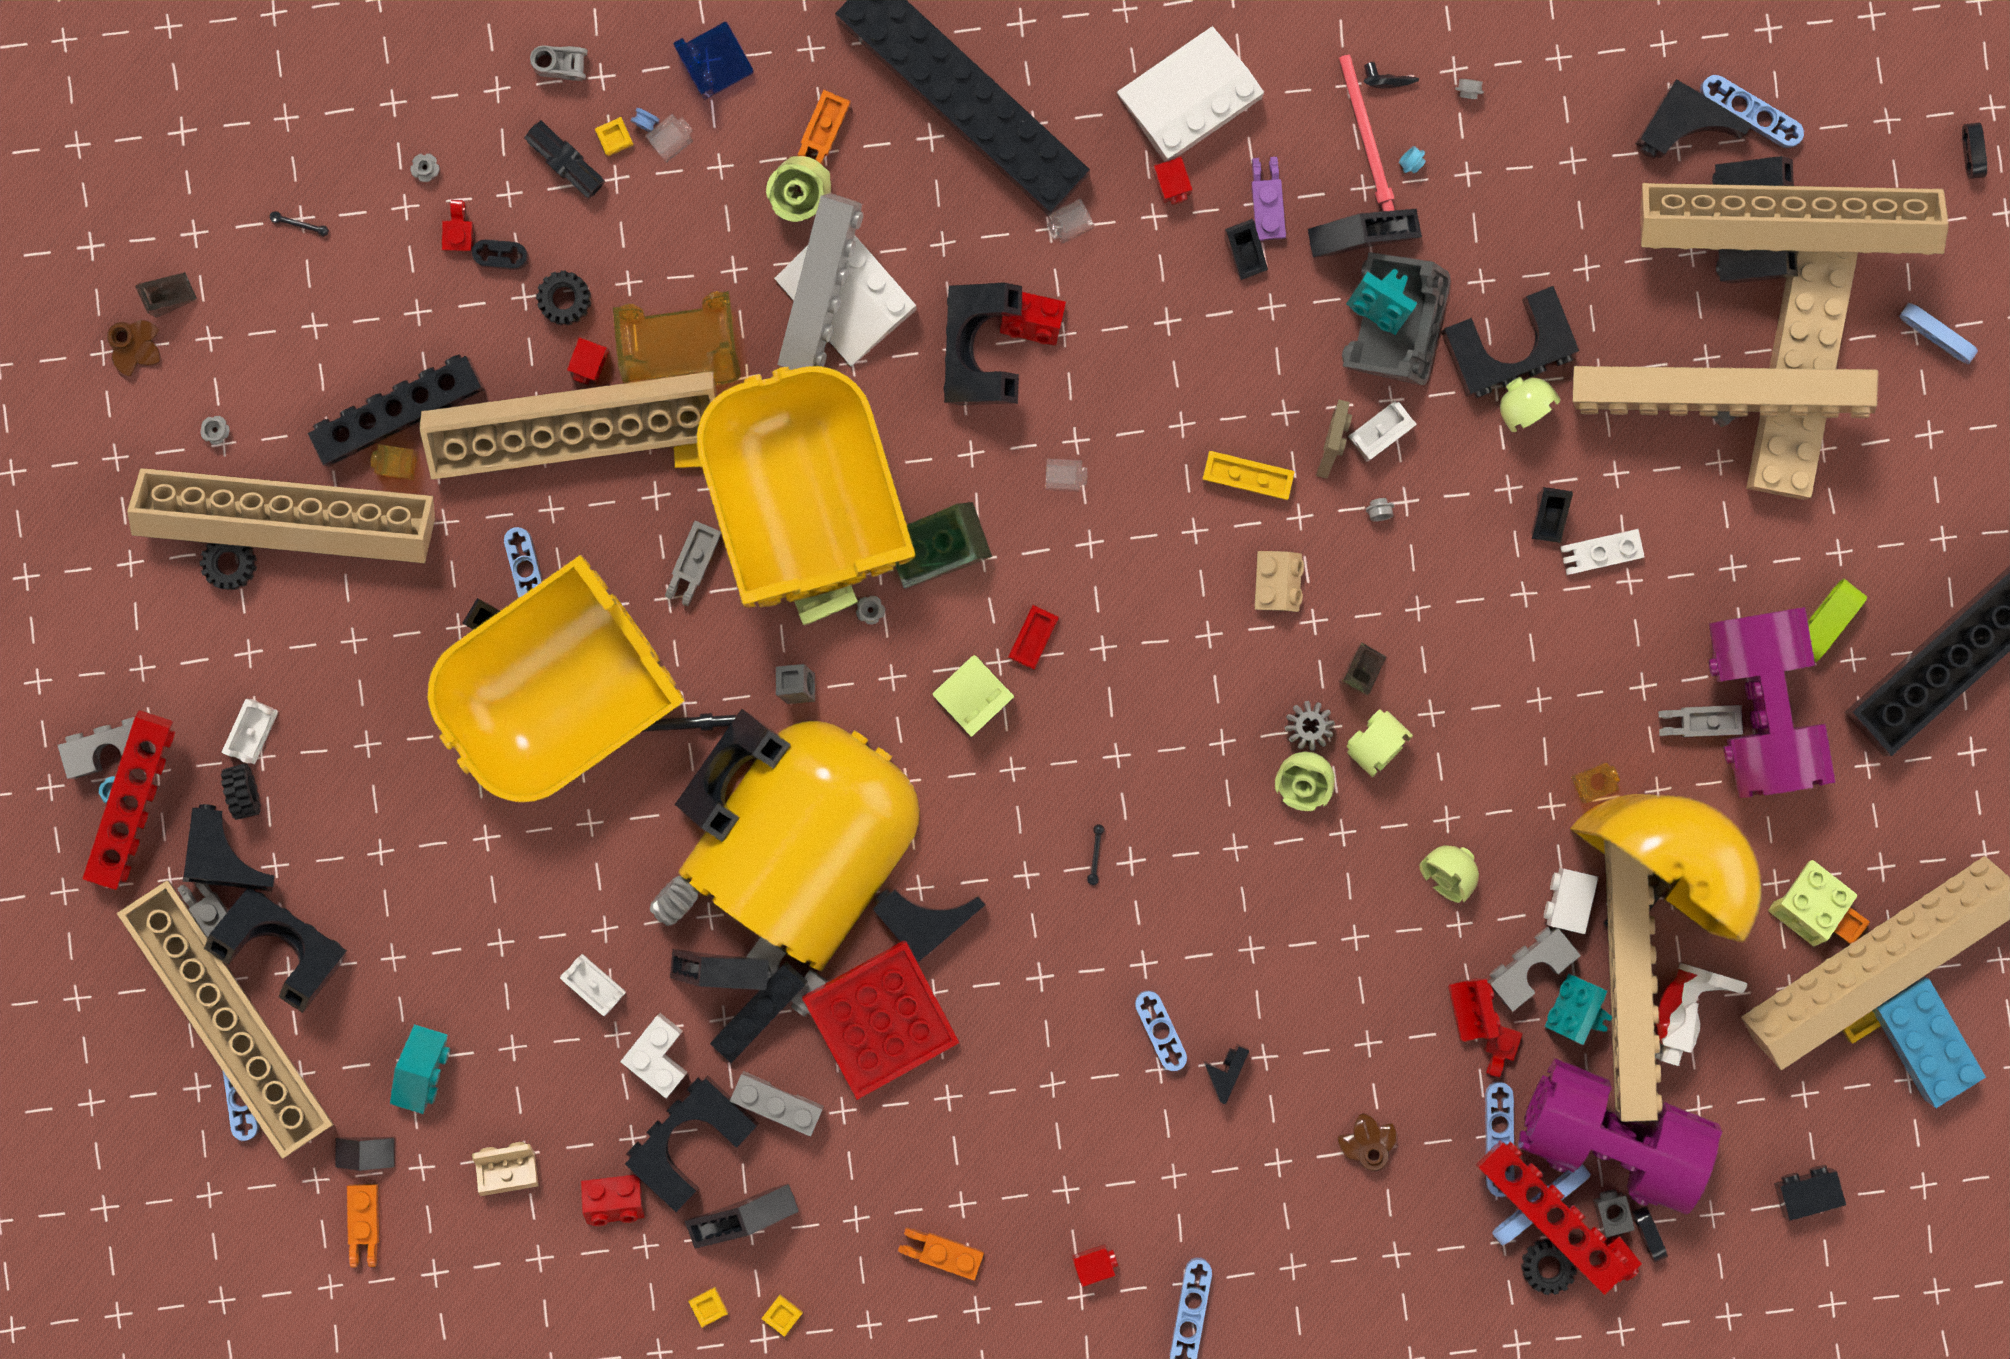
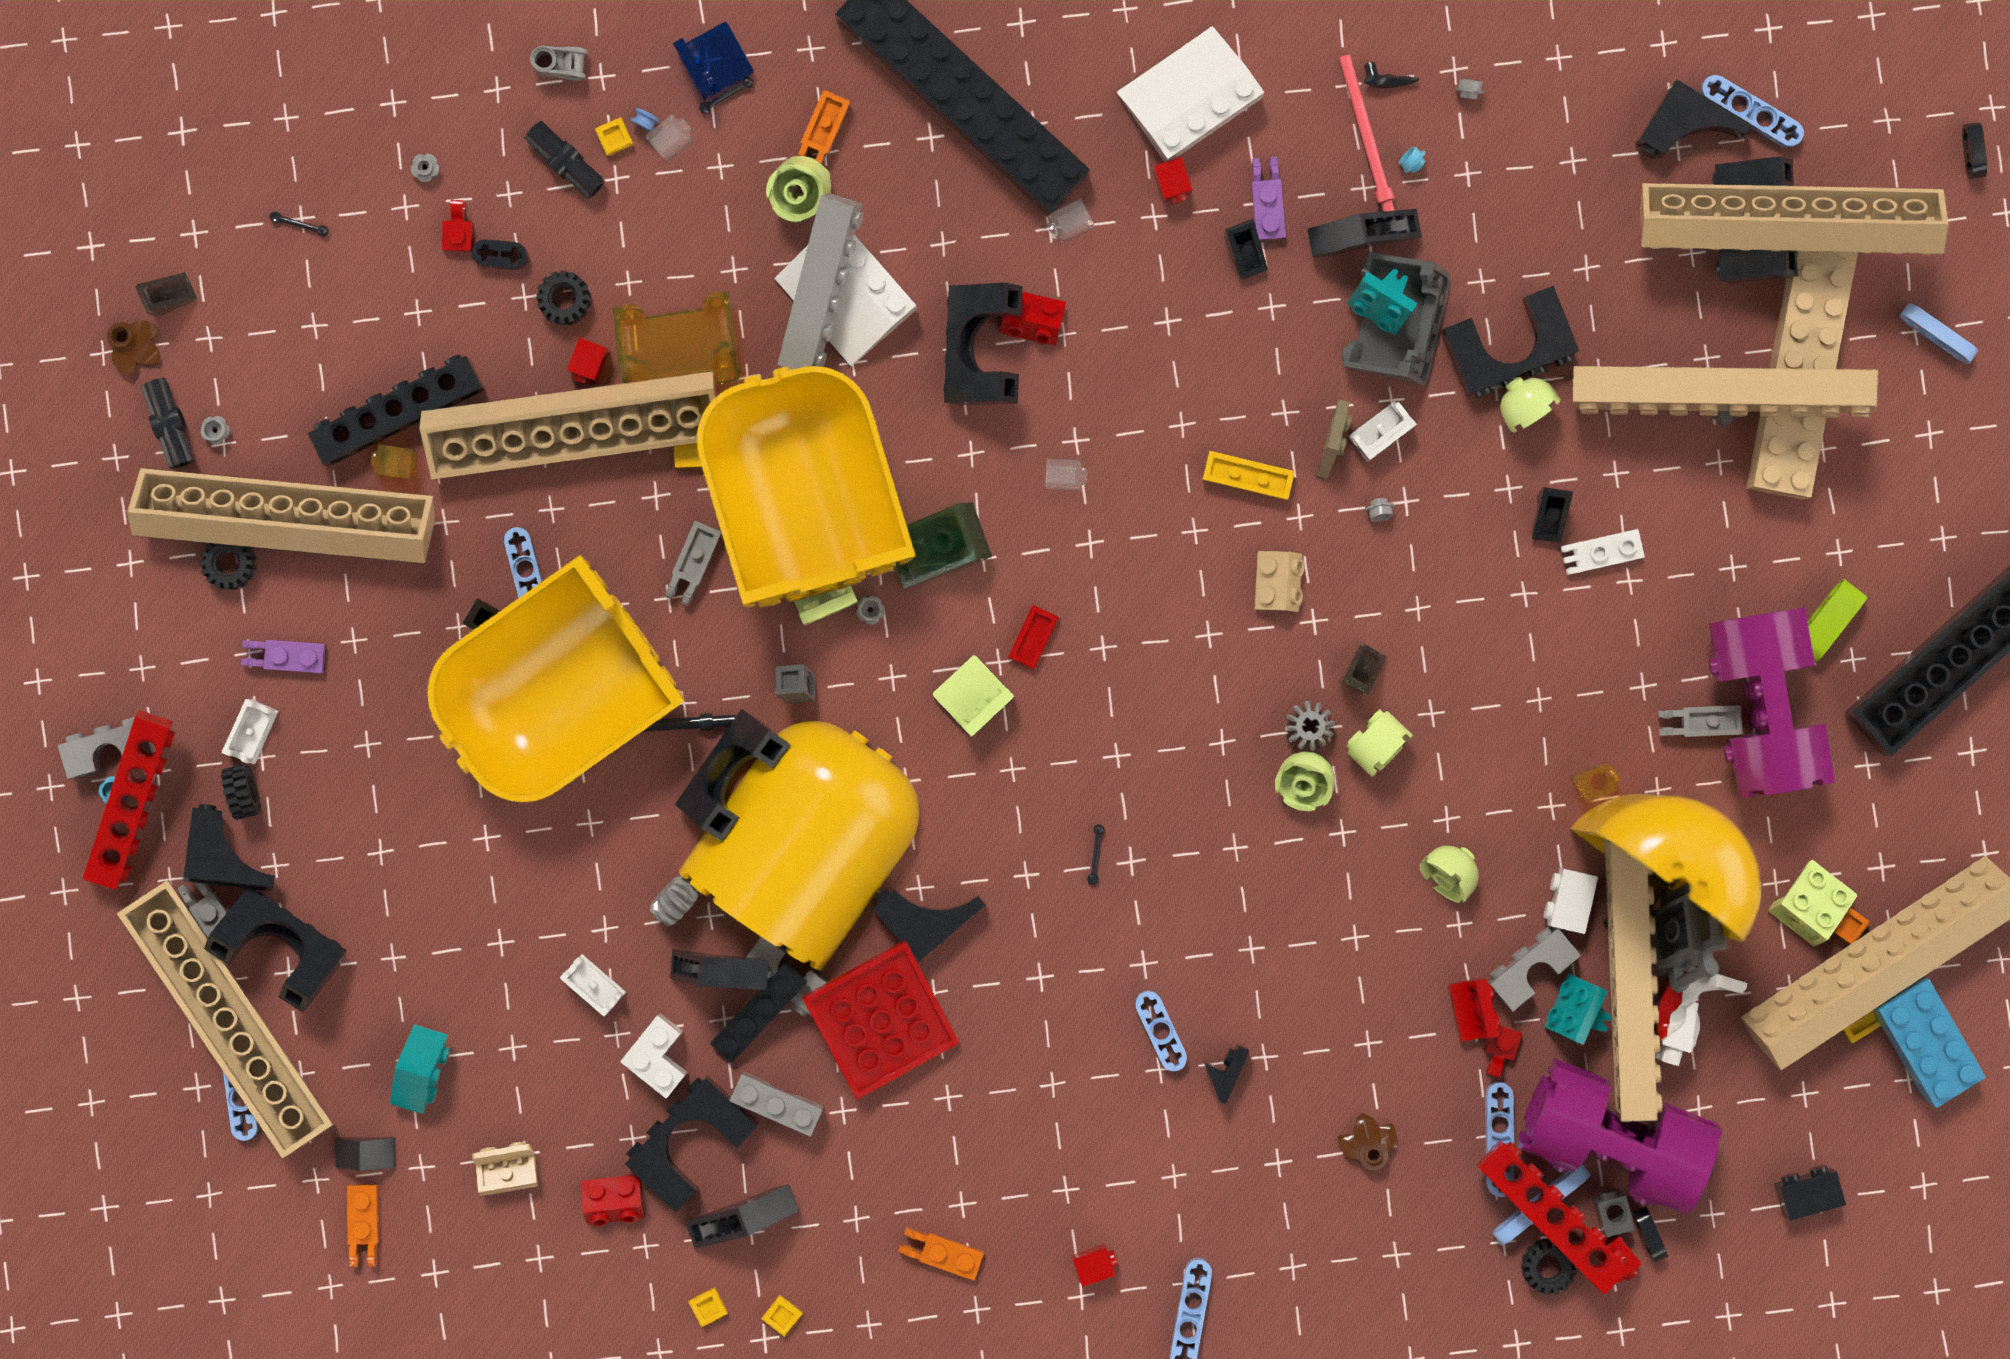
(167, 423): none -> black piece
(288, 656): none -> medium lavender hinge
(705, 107): none -> black hinge
(1685, 939): none -> dark grey brick

